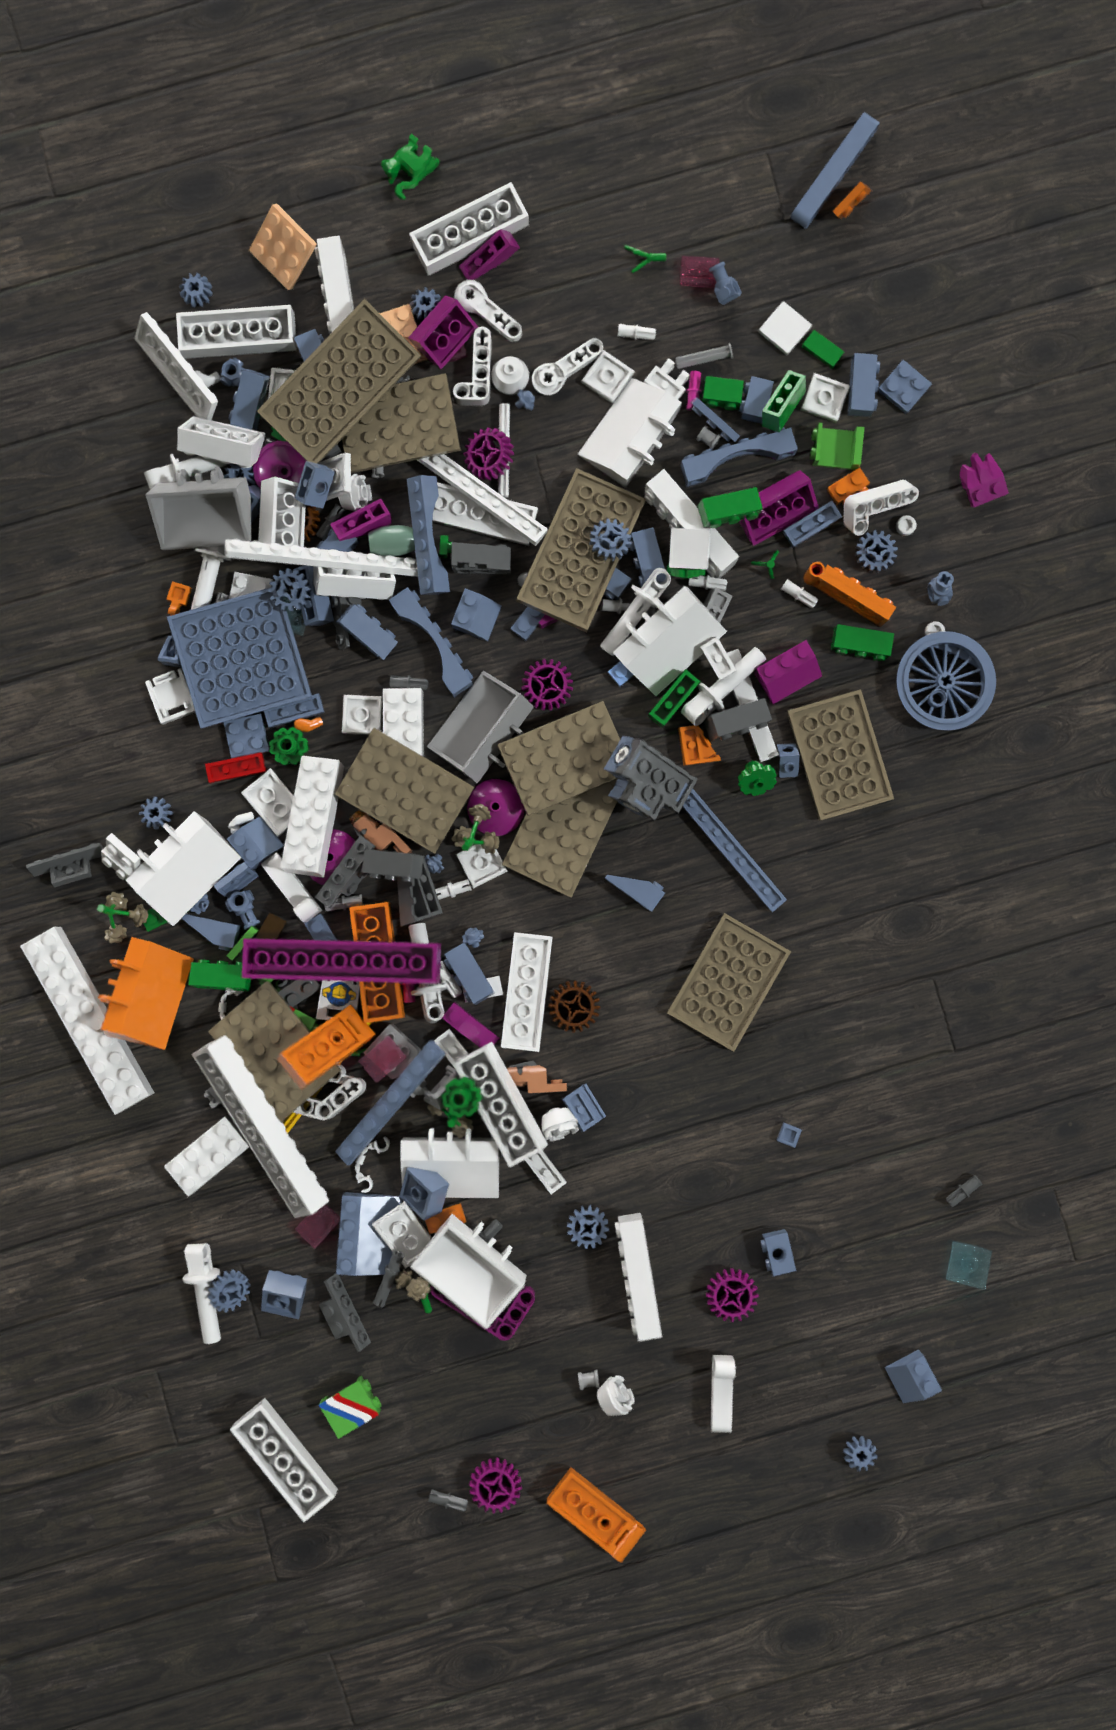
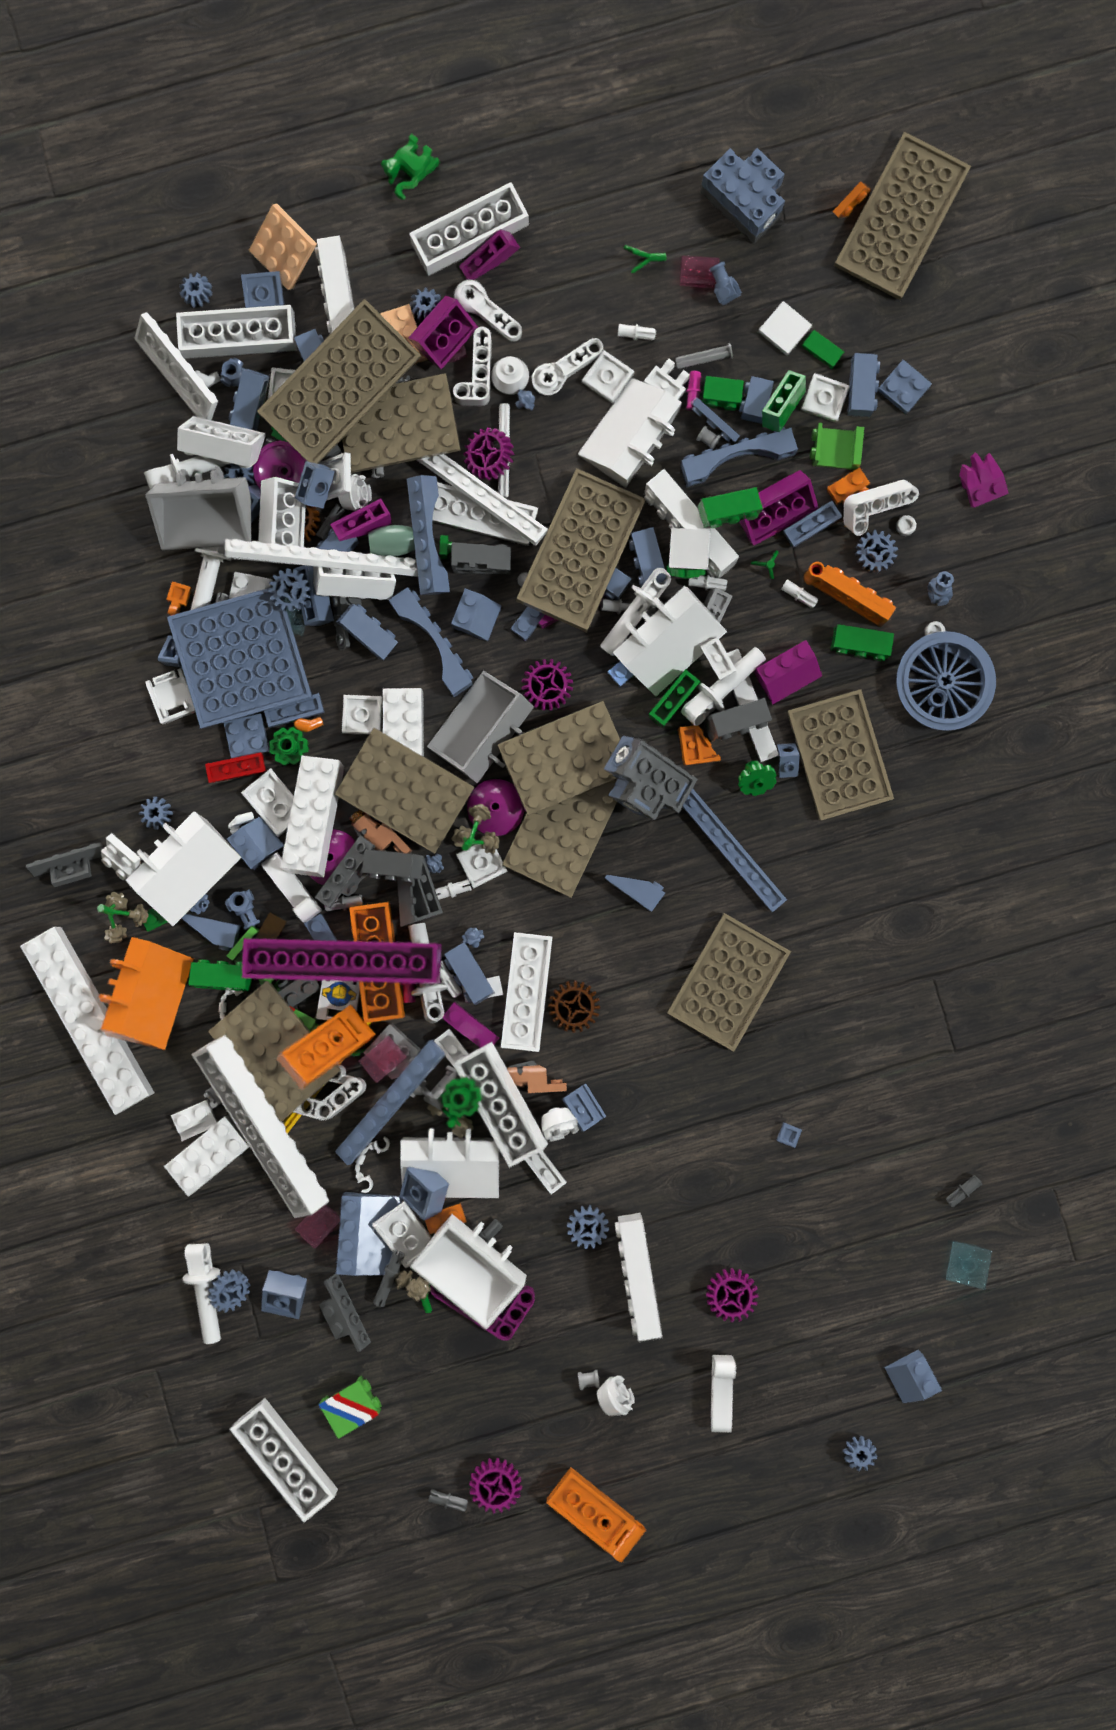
(194, 1120): none -> white plate
(236, 880): sand blue plate -> none
(262, 289): none -> sand blue plate
(408, 682): dark grey axle -> none
(614, 533): sand blue gear -> none
(745, 191): none -> sand blue piece
(783, 1263): sand blue brick -> none
(835, 170): sand blue beam -> none
(902, 216): none -> dark tan plate

